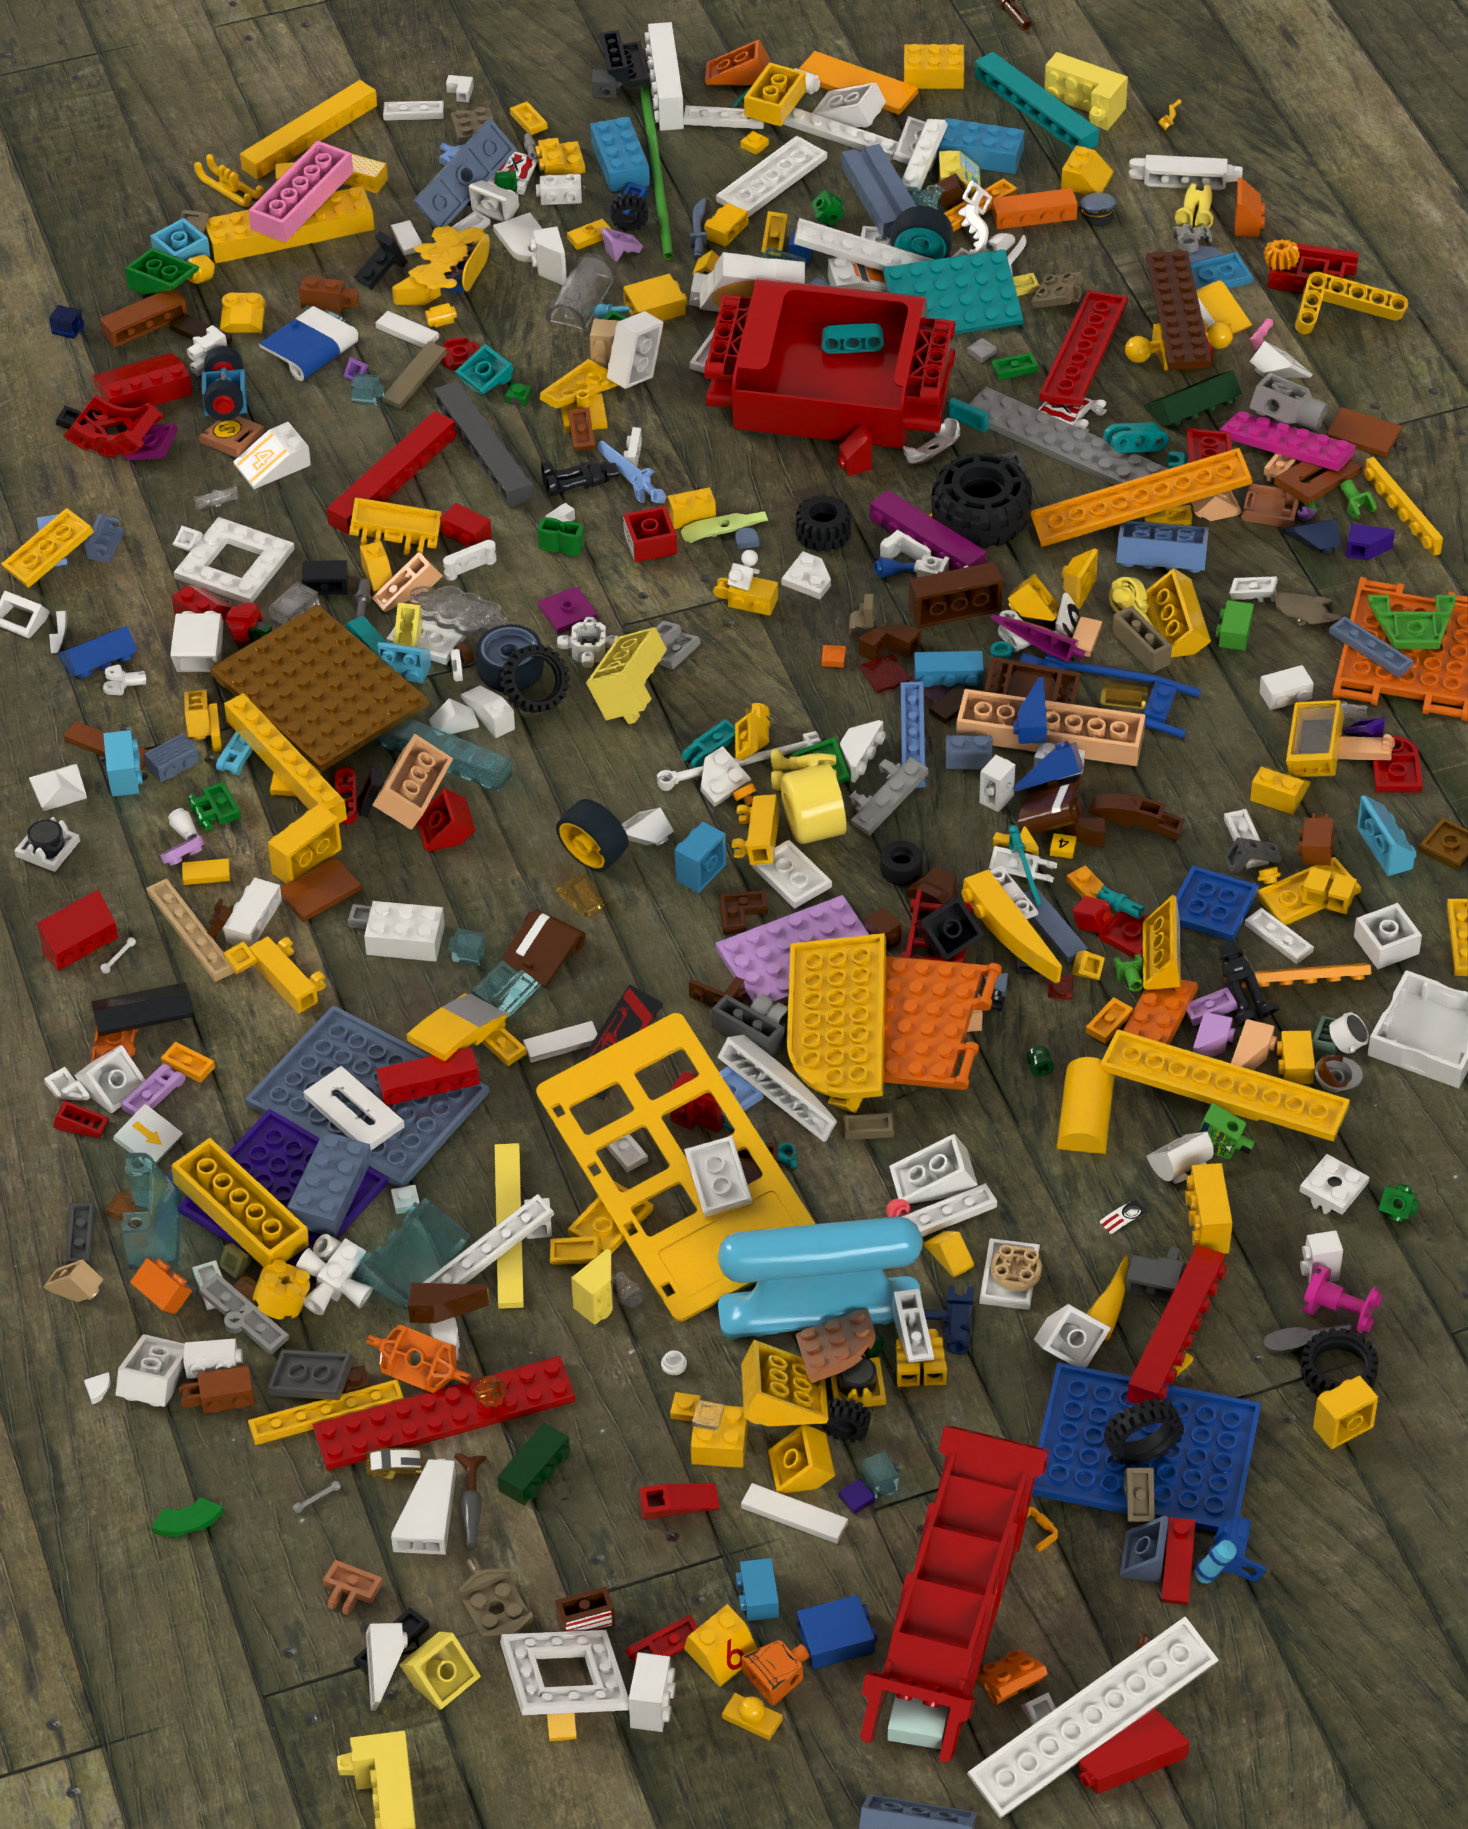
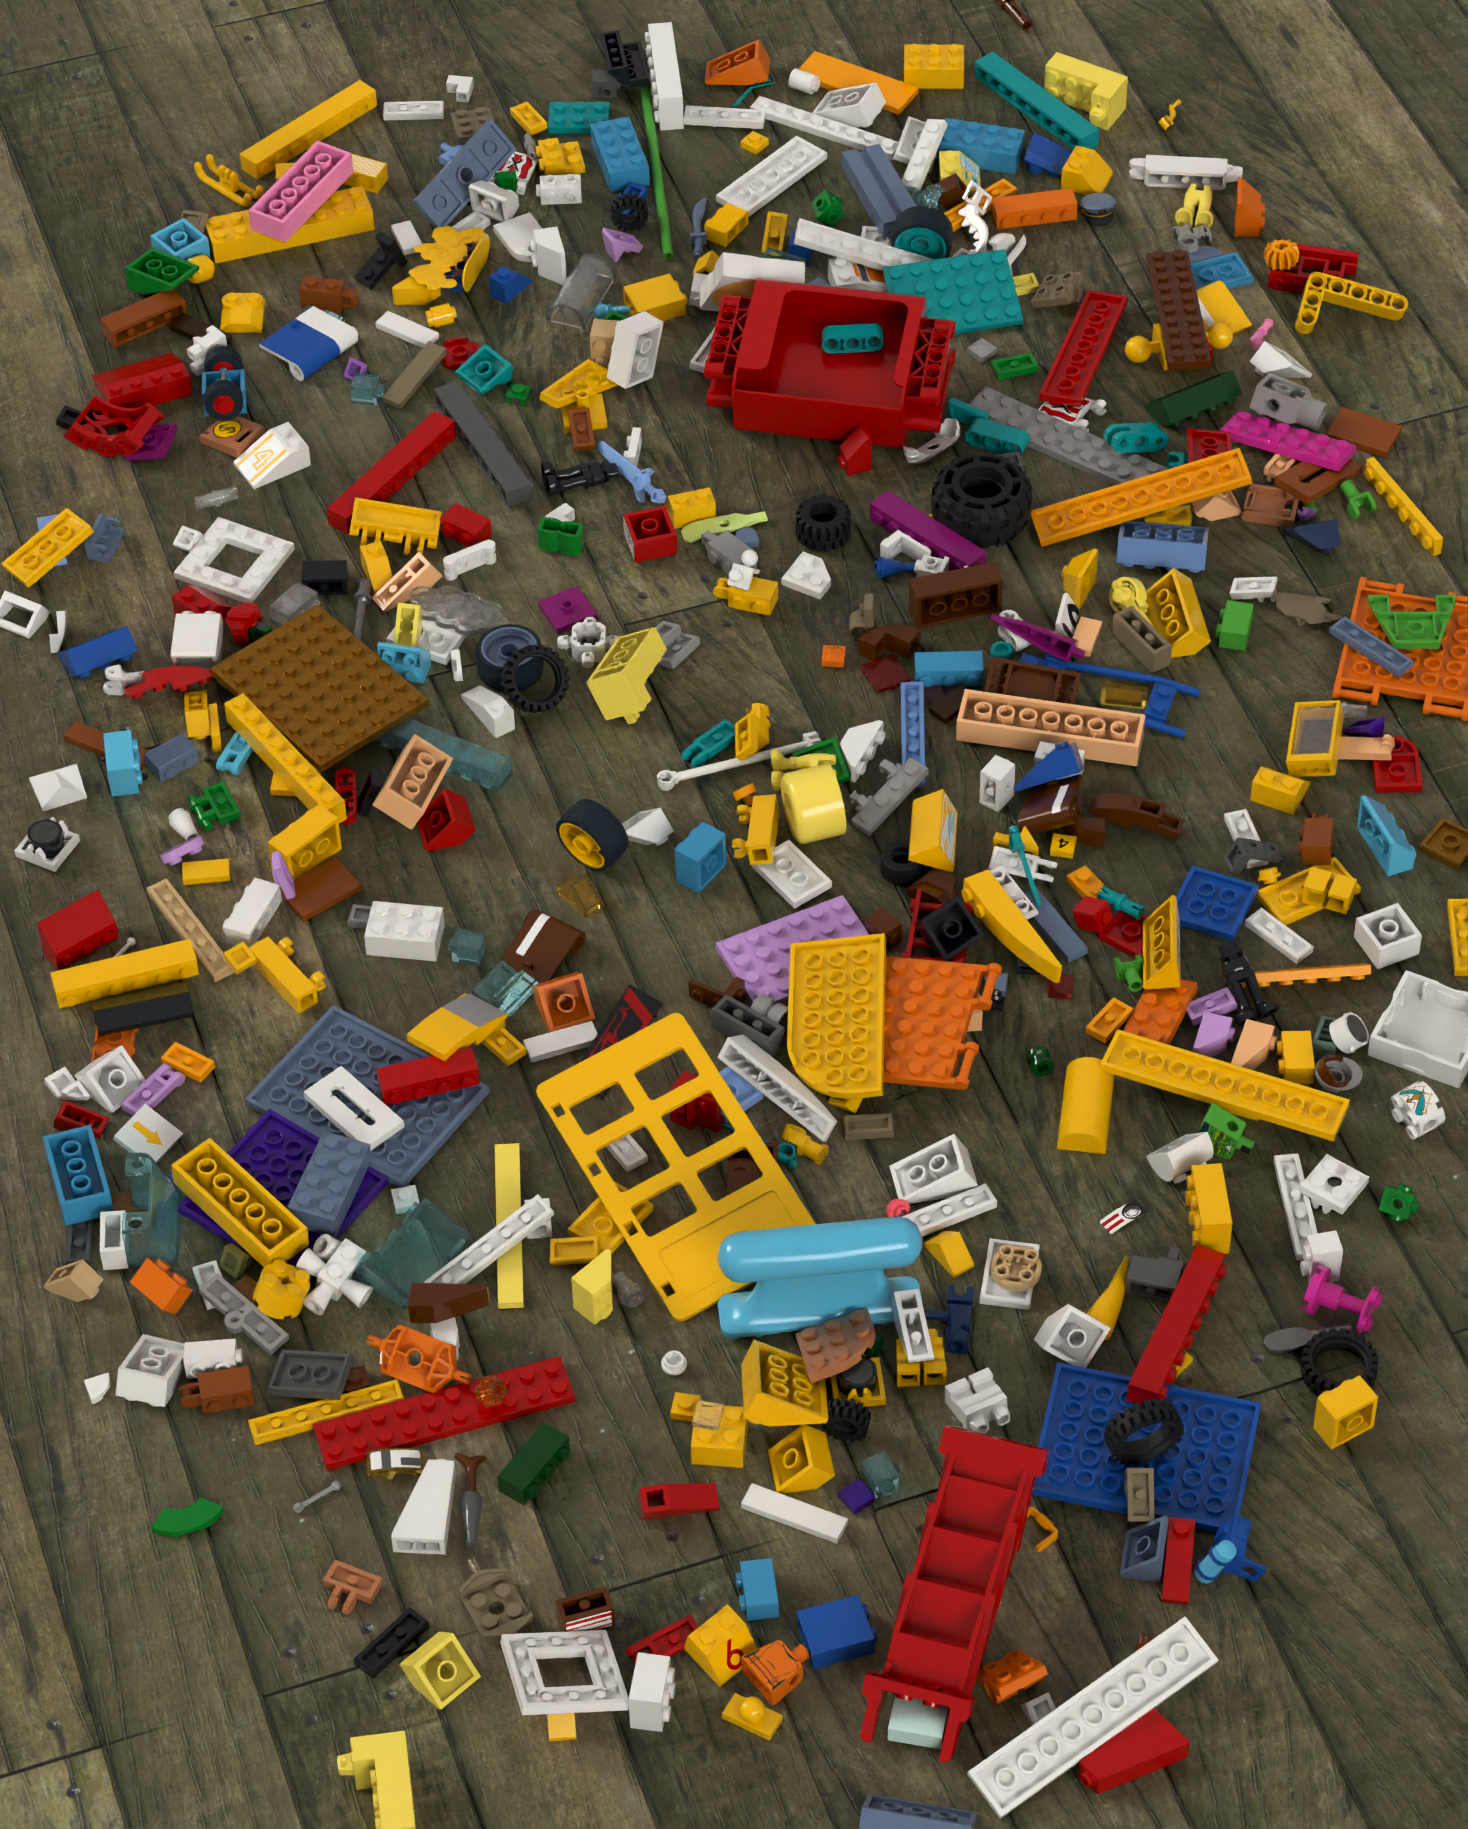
(66, 322): clear blue brick -> none
(77, 1174): none -> dark azure brick
(111, 1241): none -> white piece
(124, 973): none -> yellow brick
(176, 676): none -> red slope
(219, 918): reddish brown plate -> none
(282, 875): none -> lavender plate
(365, 633): teal tile -> none
(384, 1648): white slope -> none
(453, 718): white slope -> none
(465, 653): reddish brown tile -> none
(507, 283): none -> blue slope
(563, 1001): none -> orange slope
(576, 116): none -> teal plate
(587, 234): yellow plate -> none
(718, 1176): white tile -> none
(722, 776): white plate -> none
(724, 549): none -> light grey hinge
(737, 905): reddish brown tile -> none
(774, 94): yellow brick -> none
(805, 1144): none -> yellow connector
(933, 831): none -> yellow slope
(968, 751): sand blue brick -> none
(977, 1401): none -> white hips
(996, 437): none -> teal beam
(1032, 716): blue slope -> none
(1033, 600): yellow slope -> none
(1046, 156): none -> blue slope
(1088, 965): yellow slope -> none
(1286, 687): white brick -> none
(1296, 1204): none -> white plate
(1368, 541): dark purple slope -> none
(1417, 1109): none -> white brick

